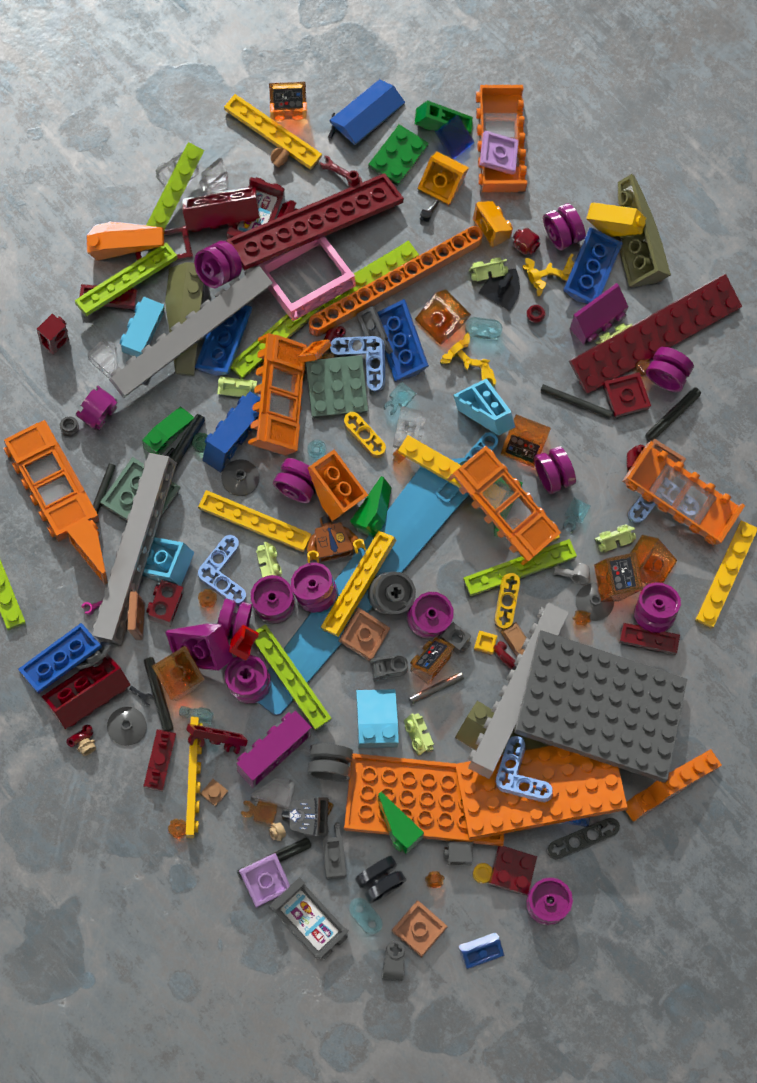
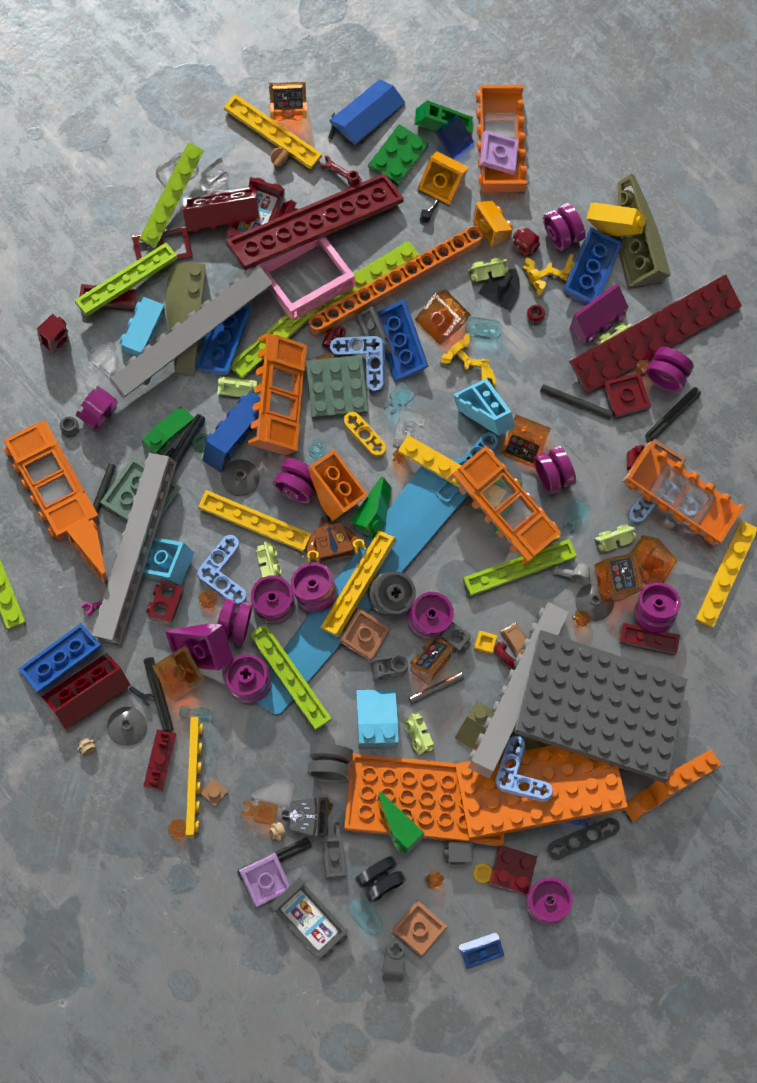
(86, 732): dark red arm -> none
(96, 658): dark grey dish -> none
(119, 239): orange wedge -> none
(136, 616): nougat plate -> none
(216, 737): dark red plate -> none
(218, 264): magenta wheel -> none
(242, 642): red panel -> none
(273, 749): magenta brick -> none
(314, 350): orange plate -> none
(509, 615): yellow beam -> none

